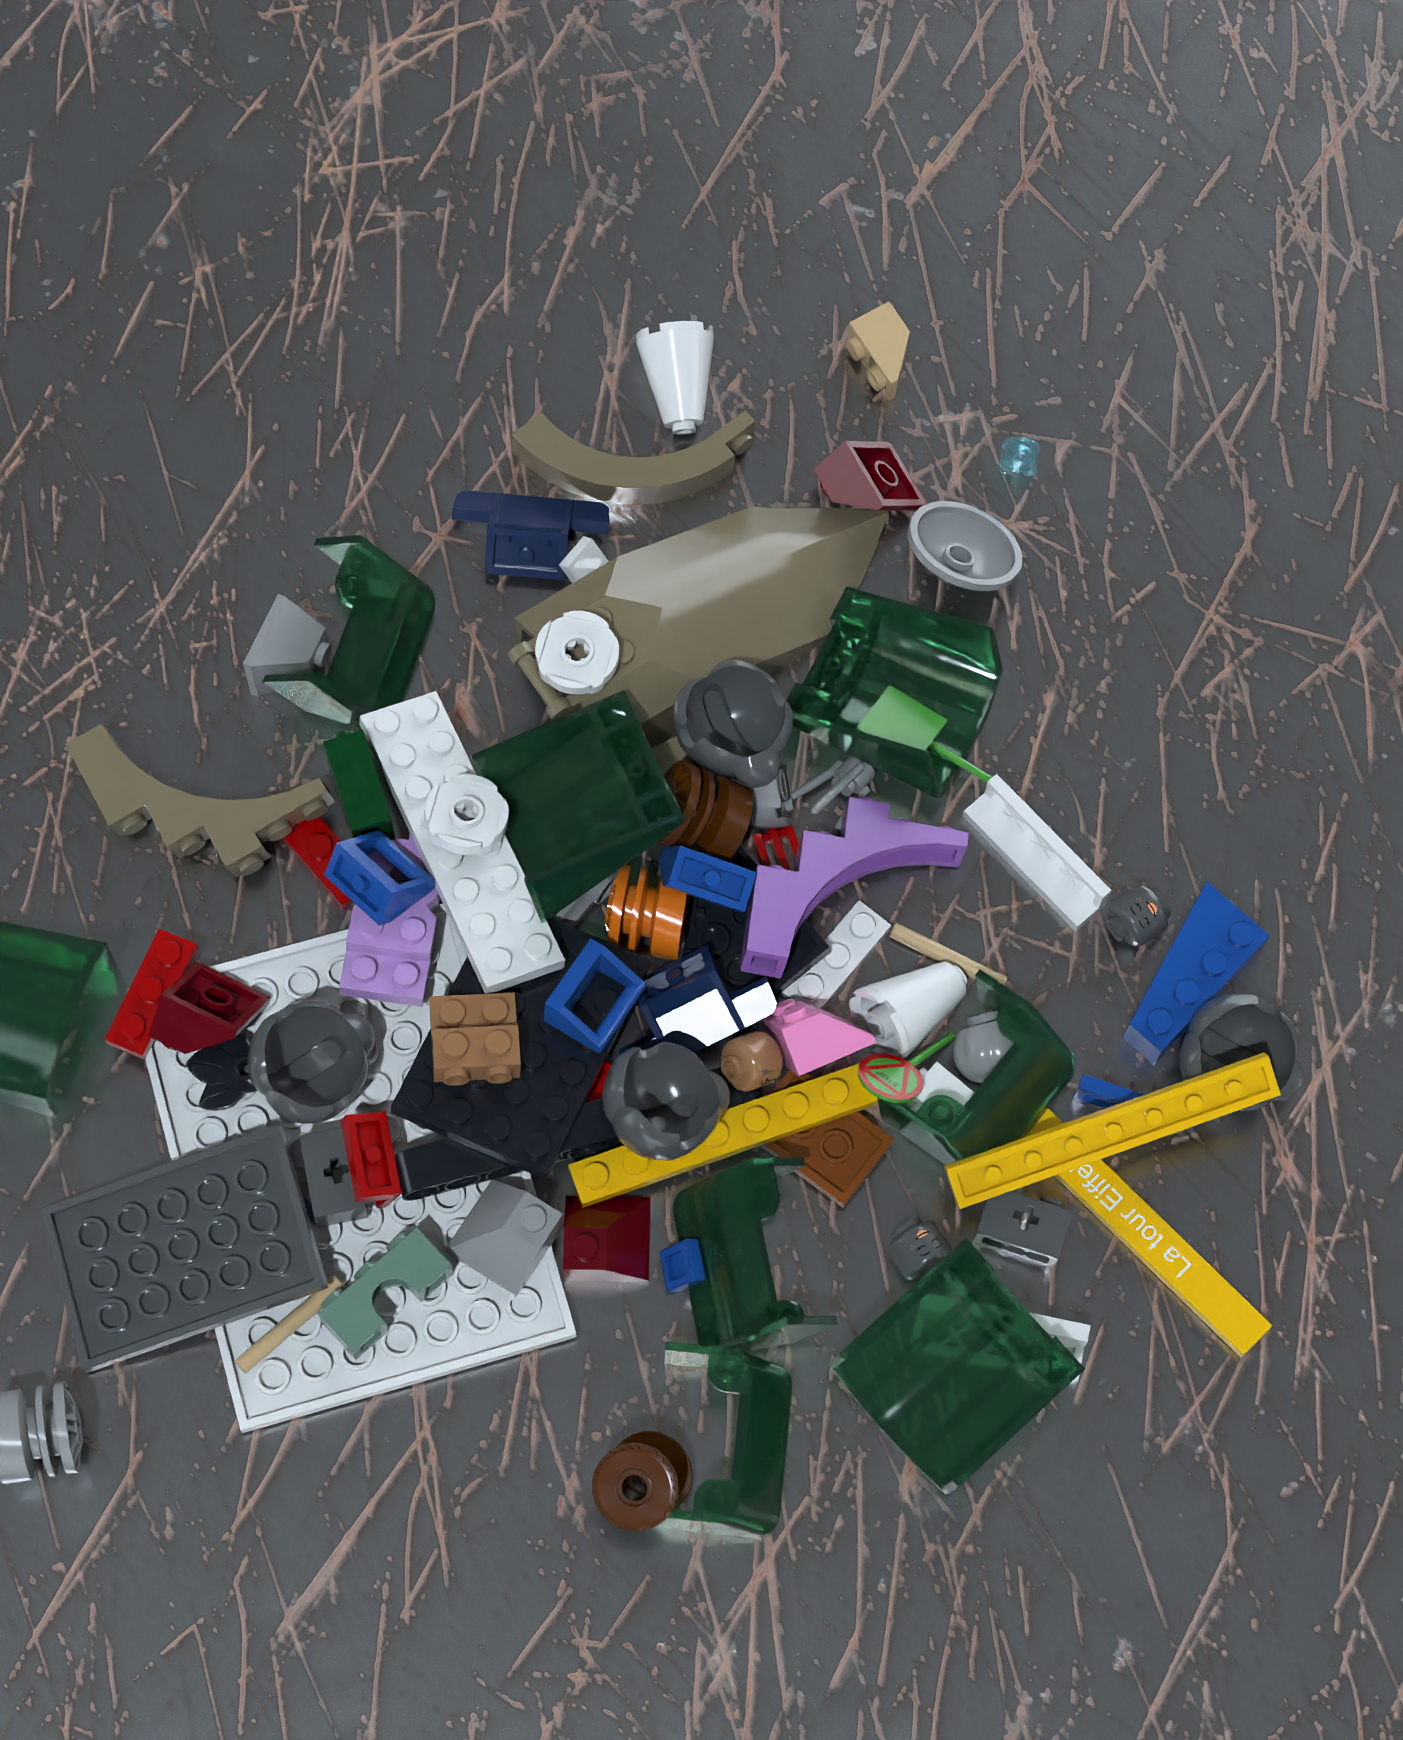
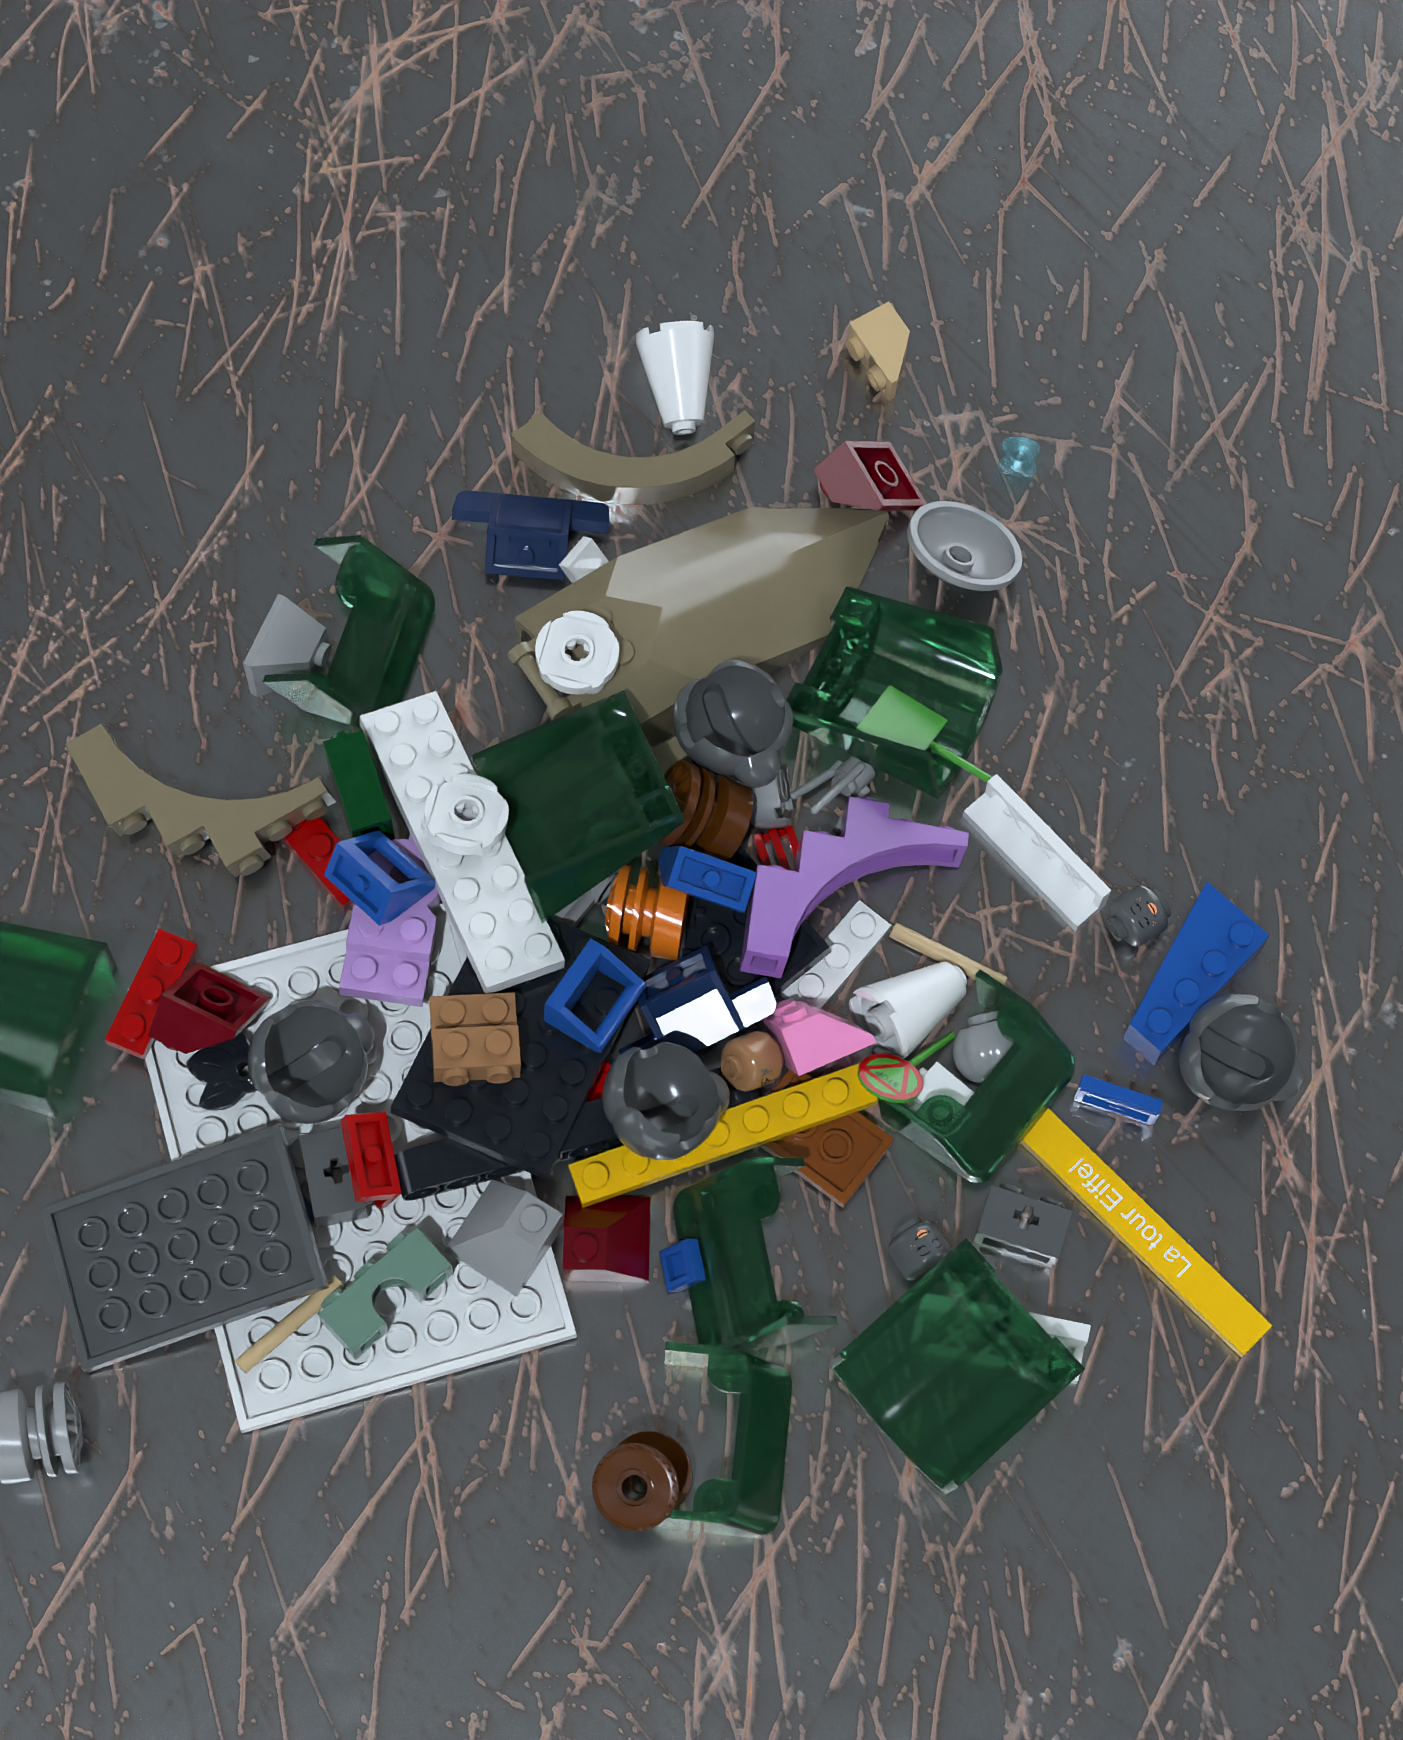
(1112, 1130): yellow plate -> none

